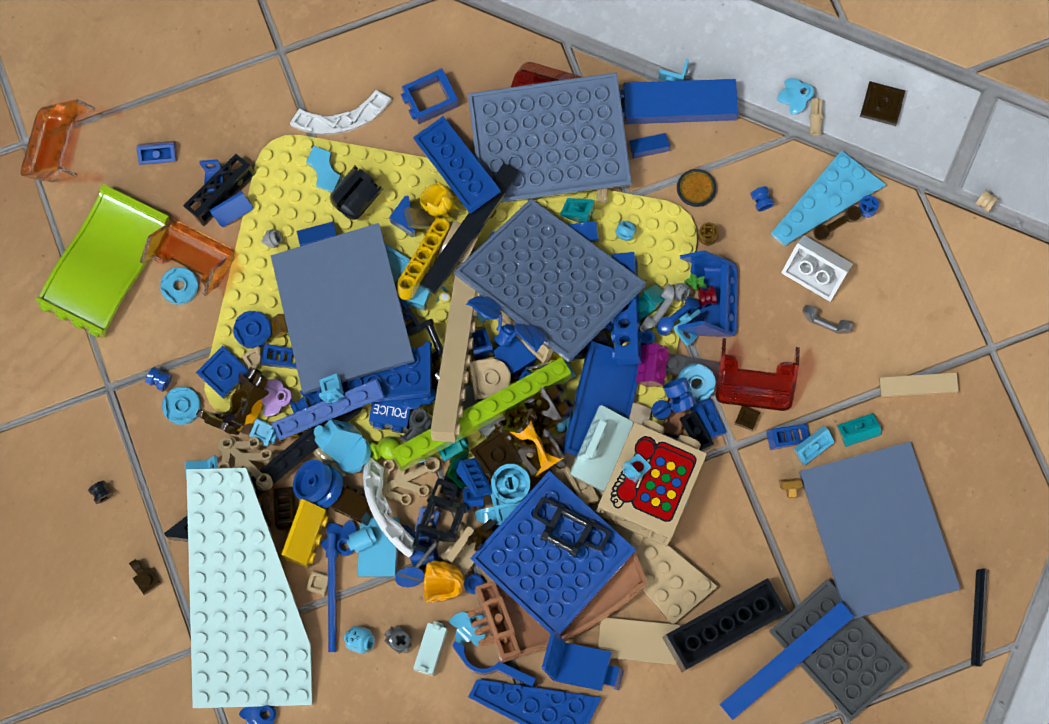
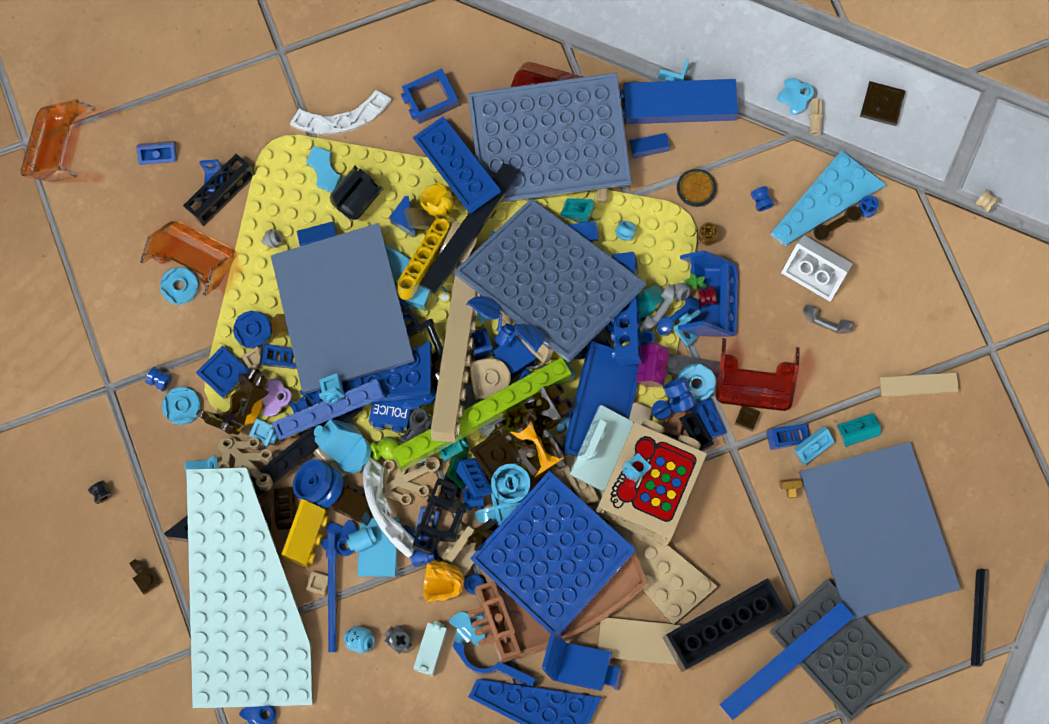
(101, 262): lime panel -> none
(231, 209): blue slope -> none
(412, 575): blue piece -> none
(551, 527): black bar -> none

